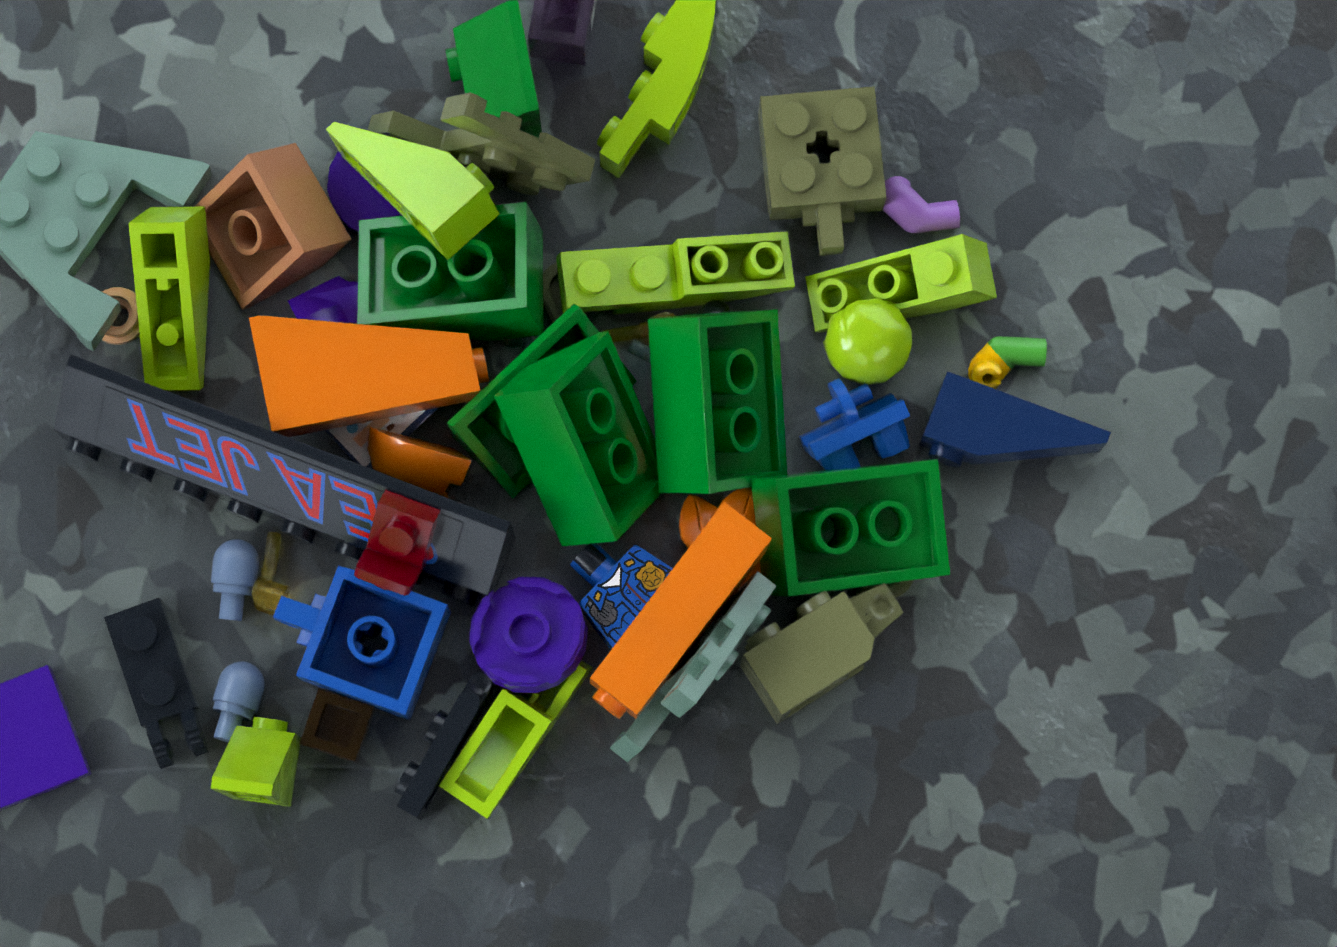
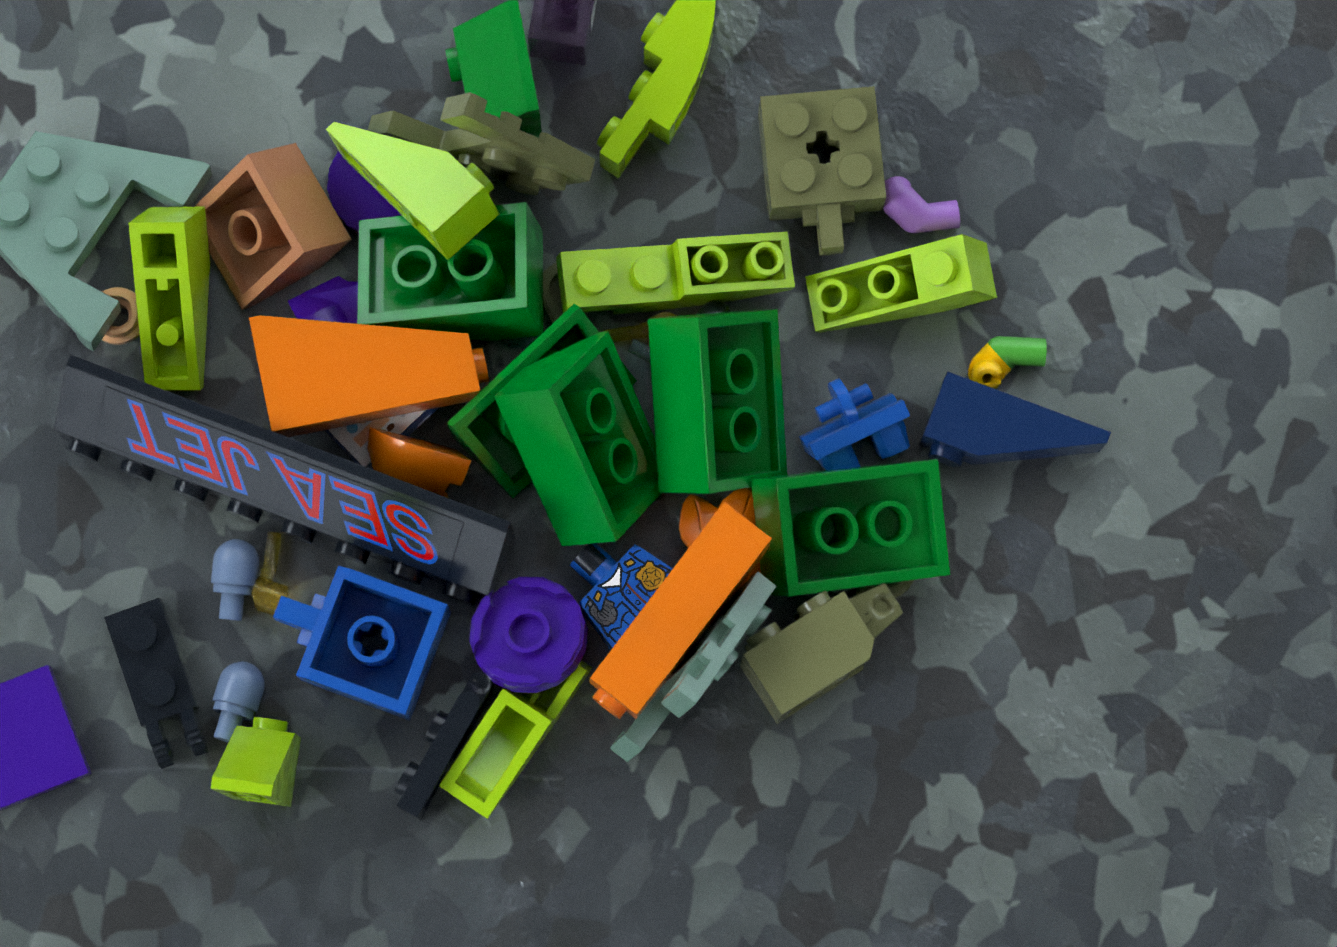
(337, 725): dark brown plate -> none
(397, 543): dark red bracket -> none
(868, 341): lime hair -> none

